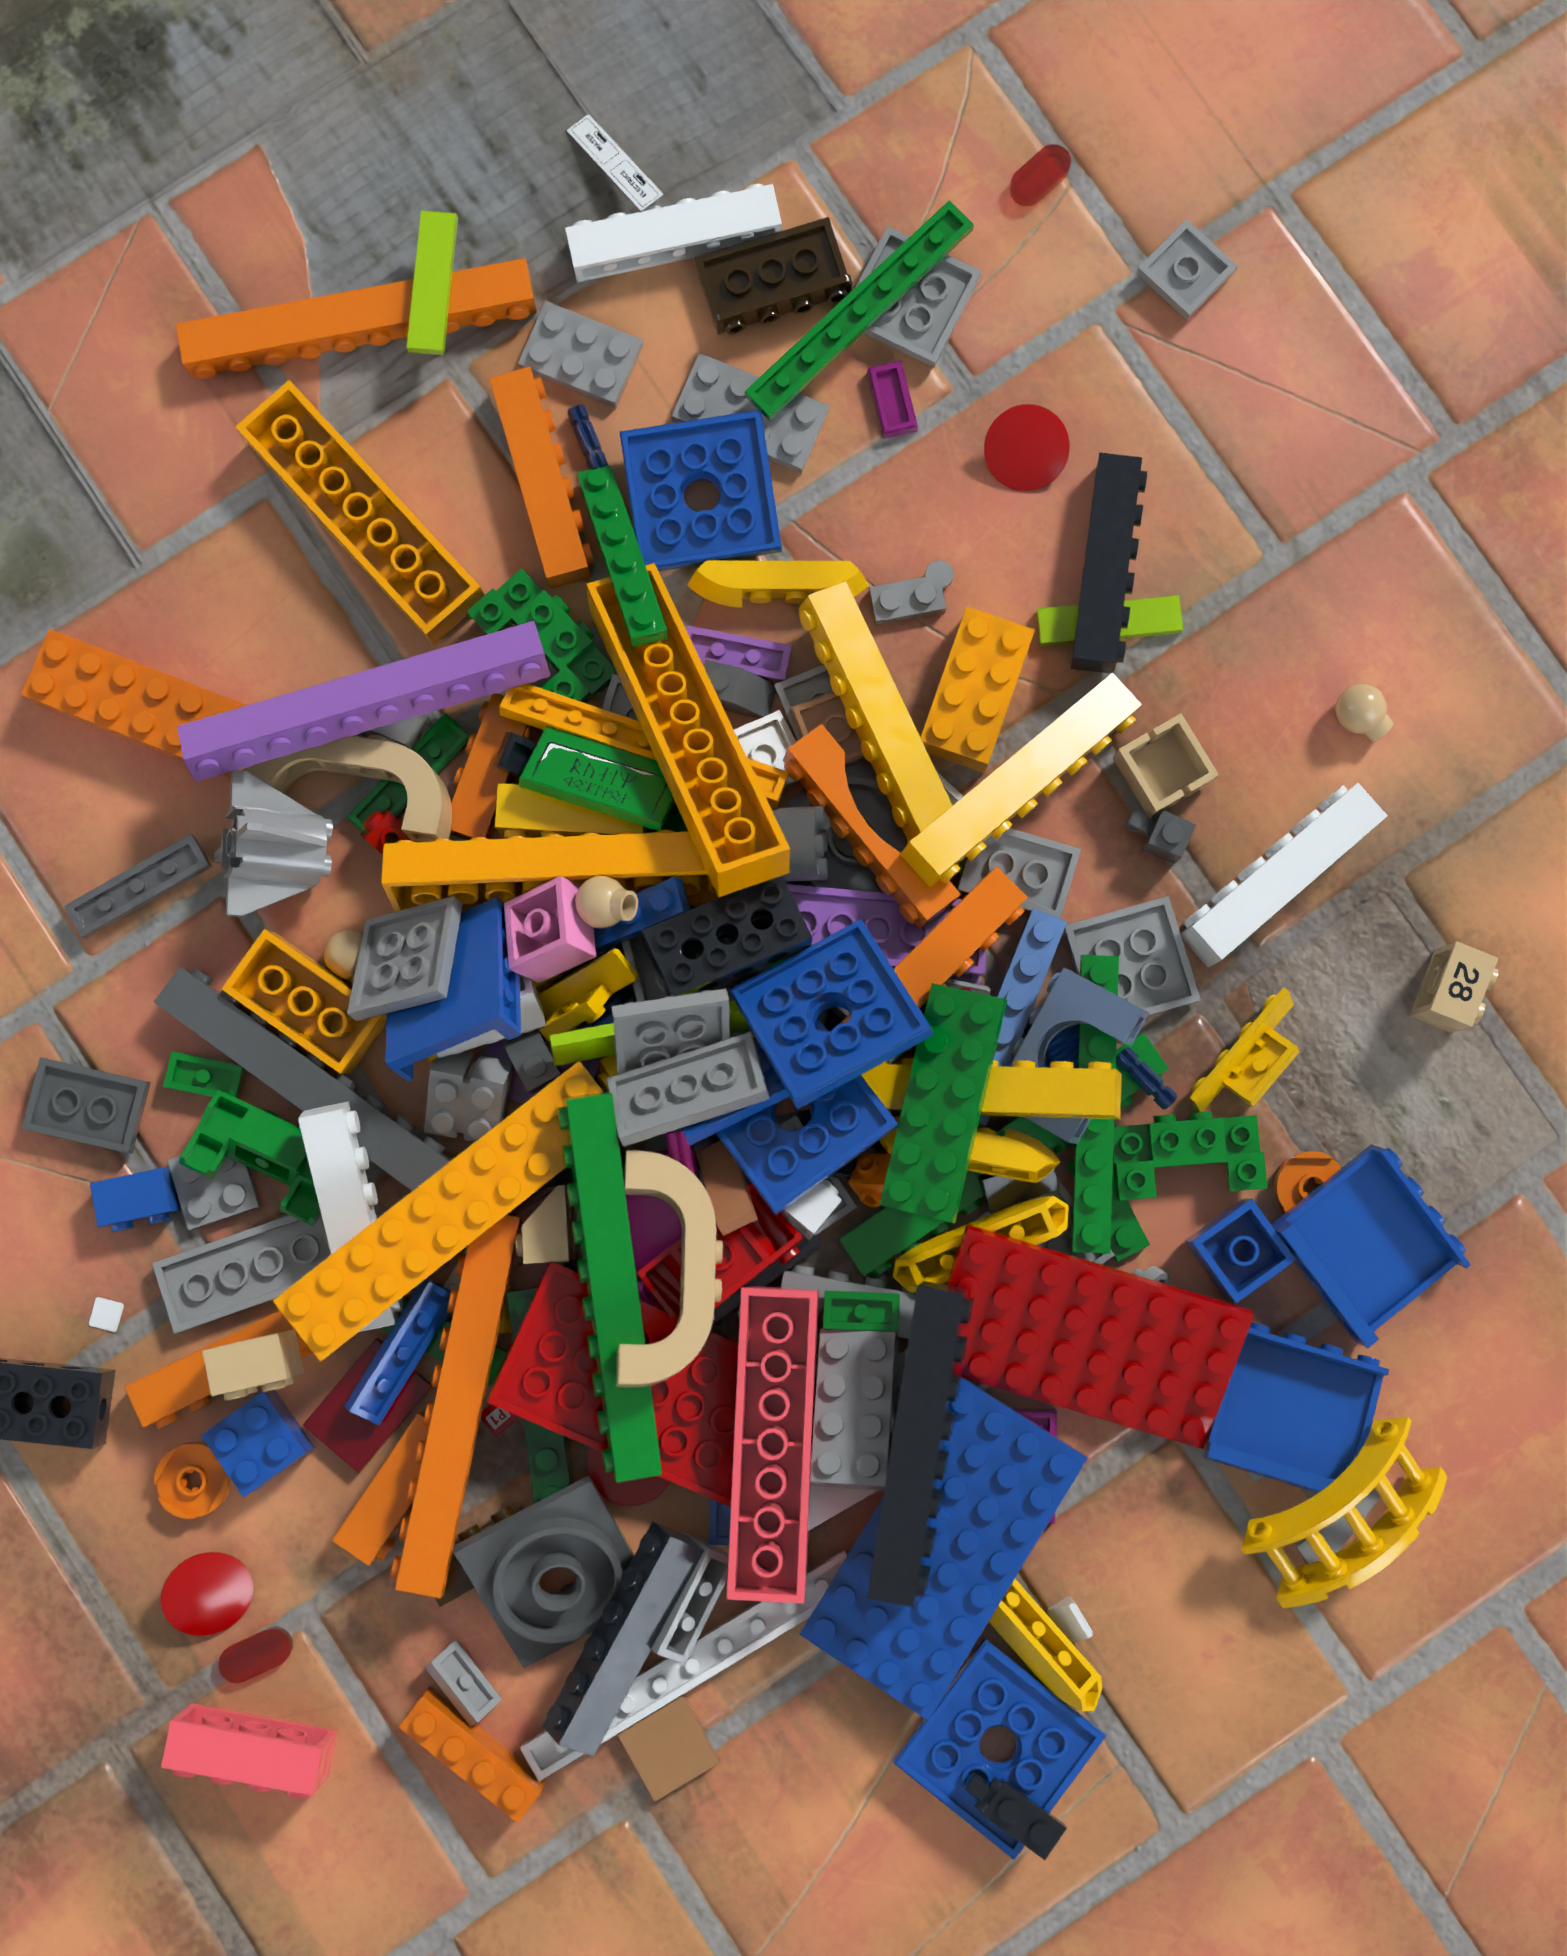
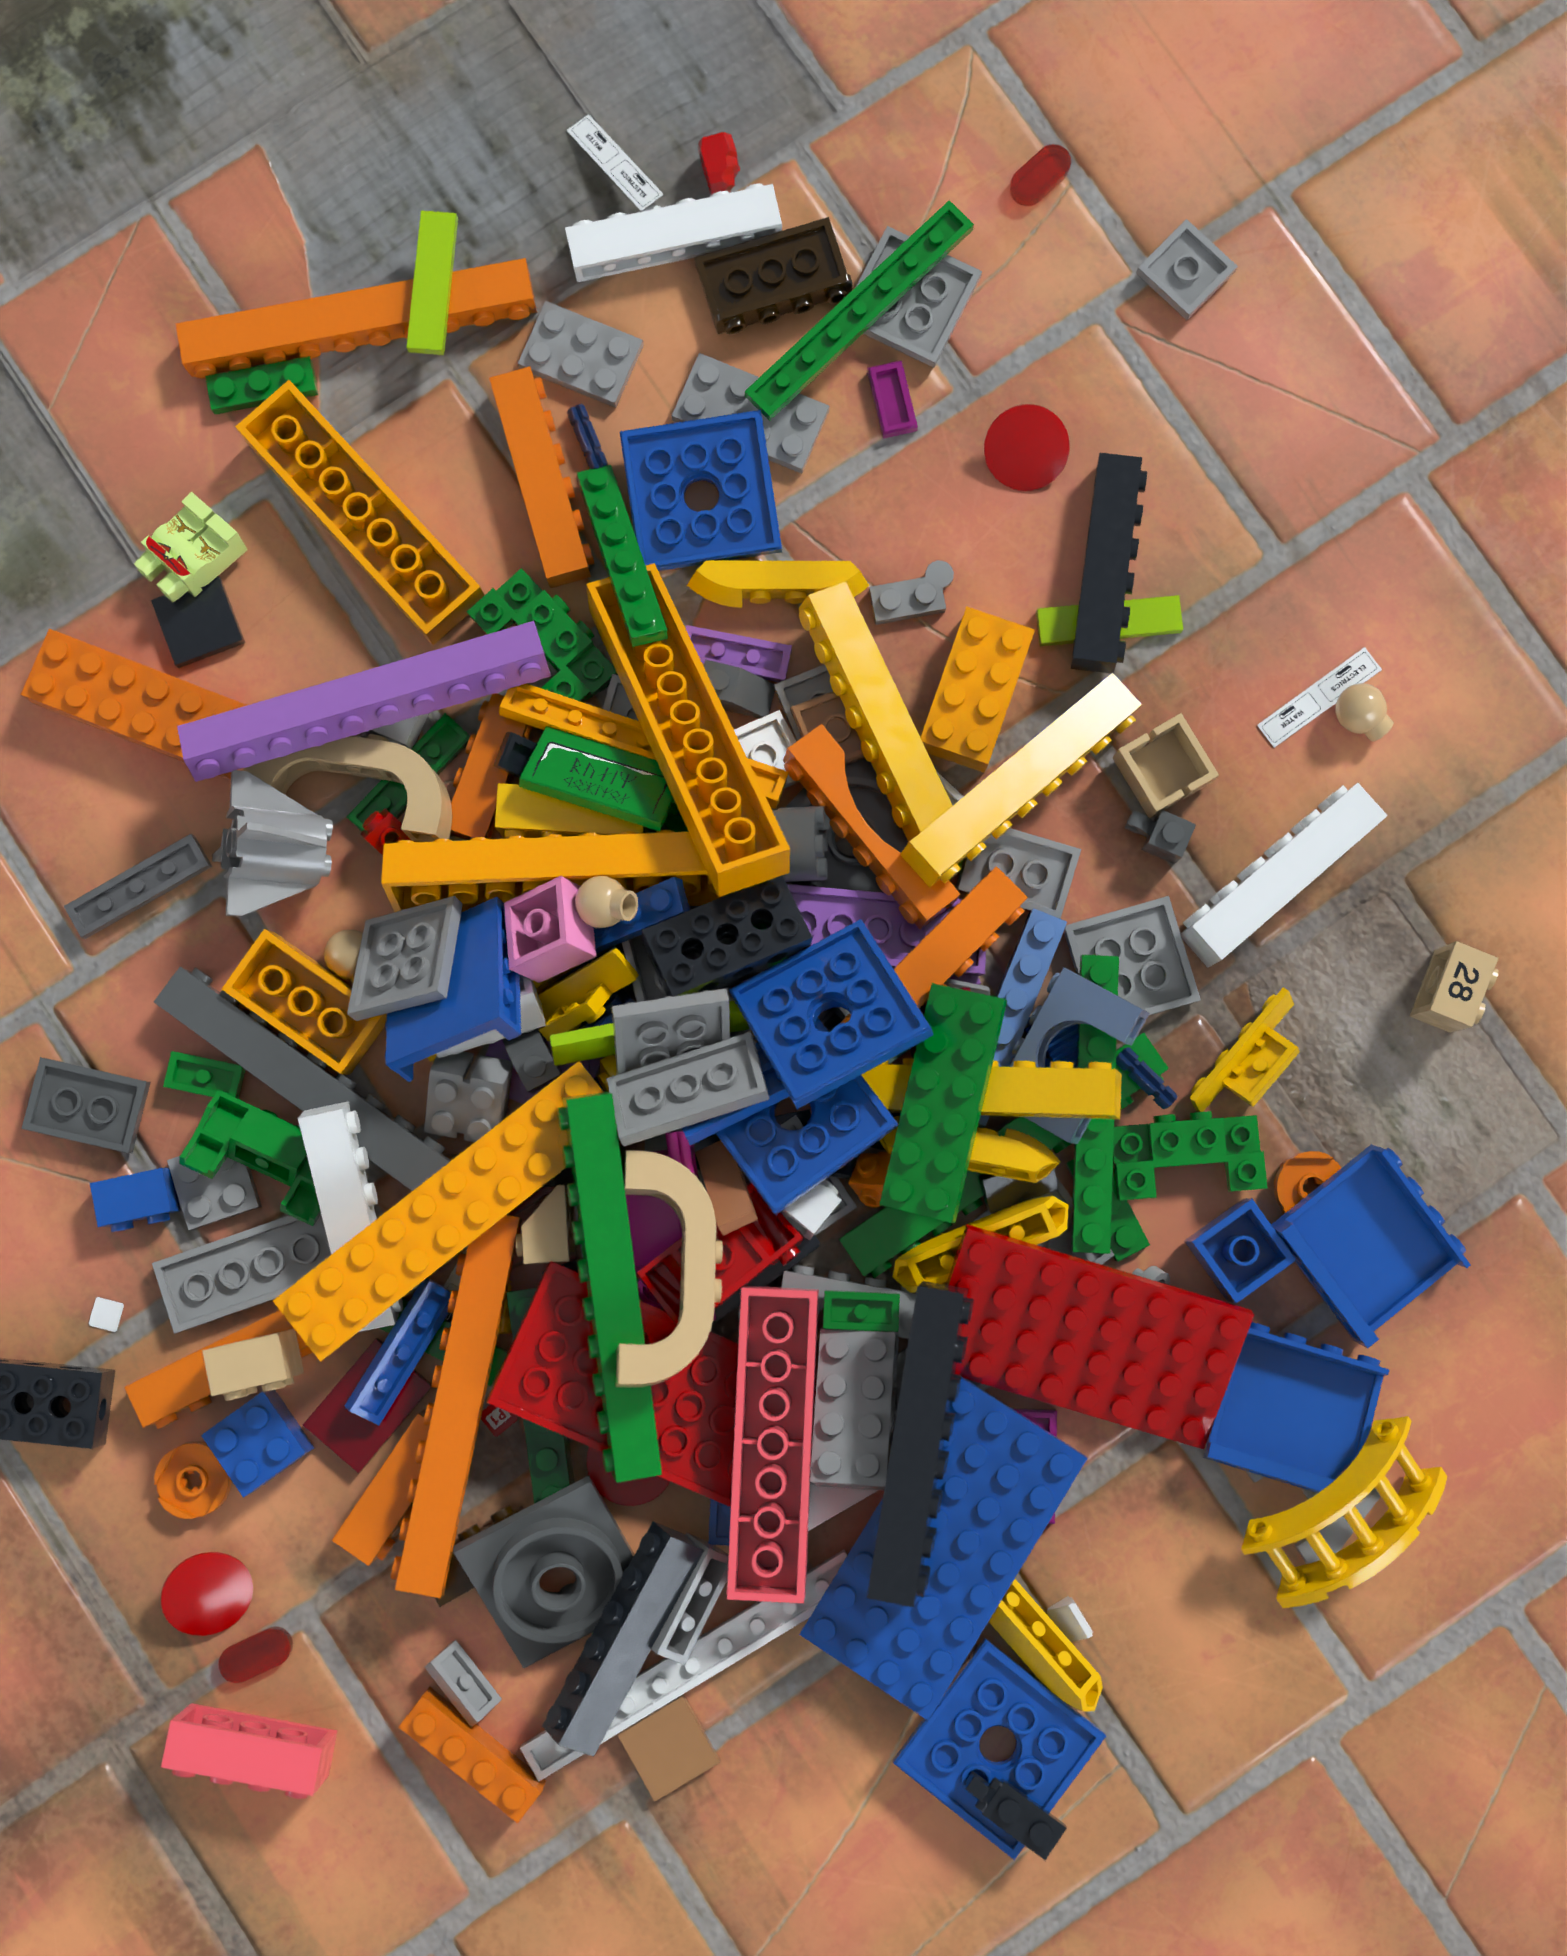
(190, 549): none -> yellowish green hips
(198, 624): none -> black tile
(253, 385): none -> green plate
(719, 161): none -> red rock
(1318, 697): none -> white sticker

